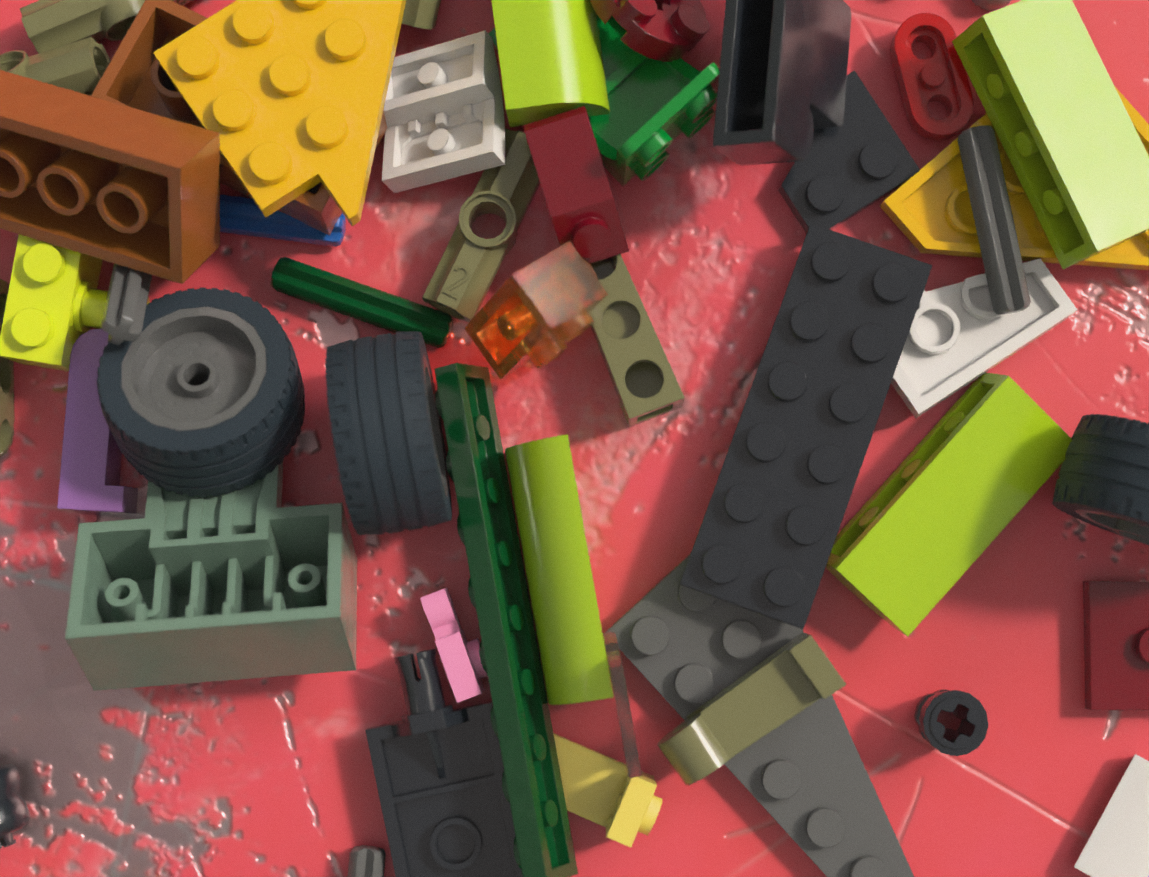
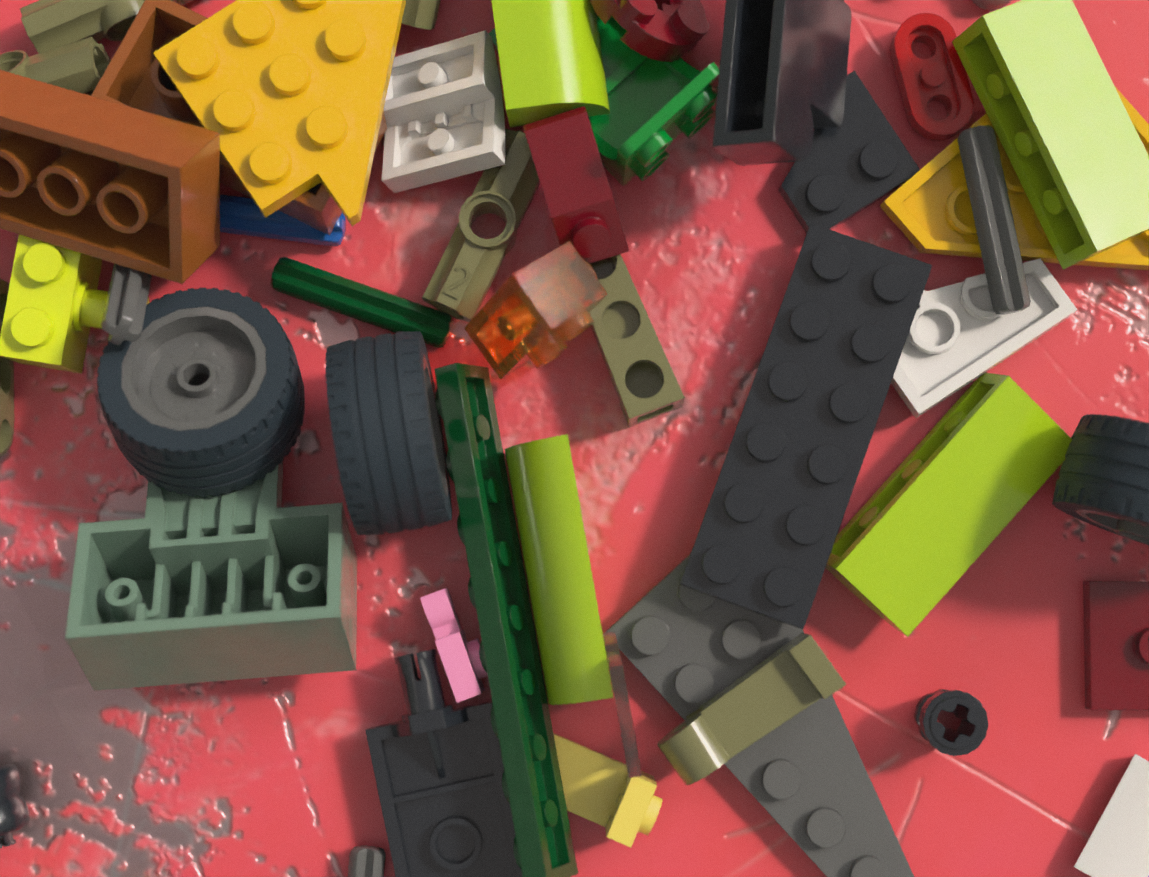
(89, 450): medium lavender leg -> none

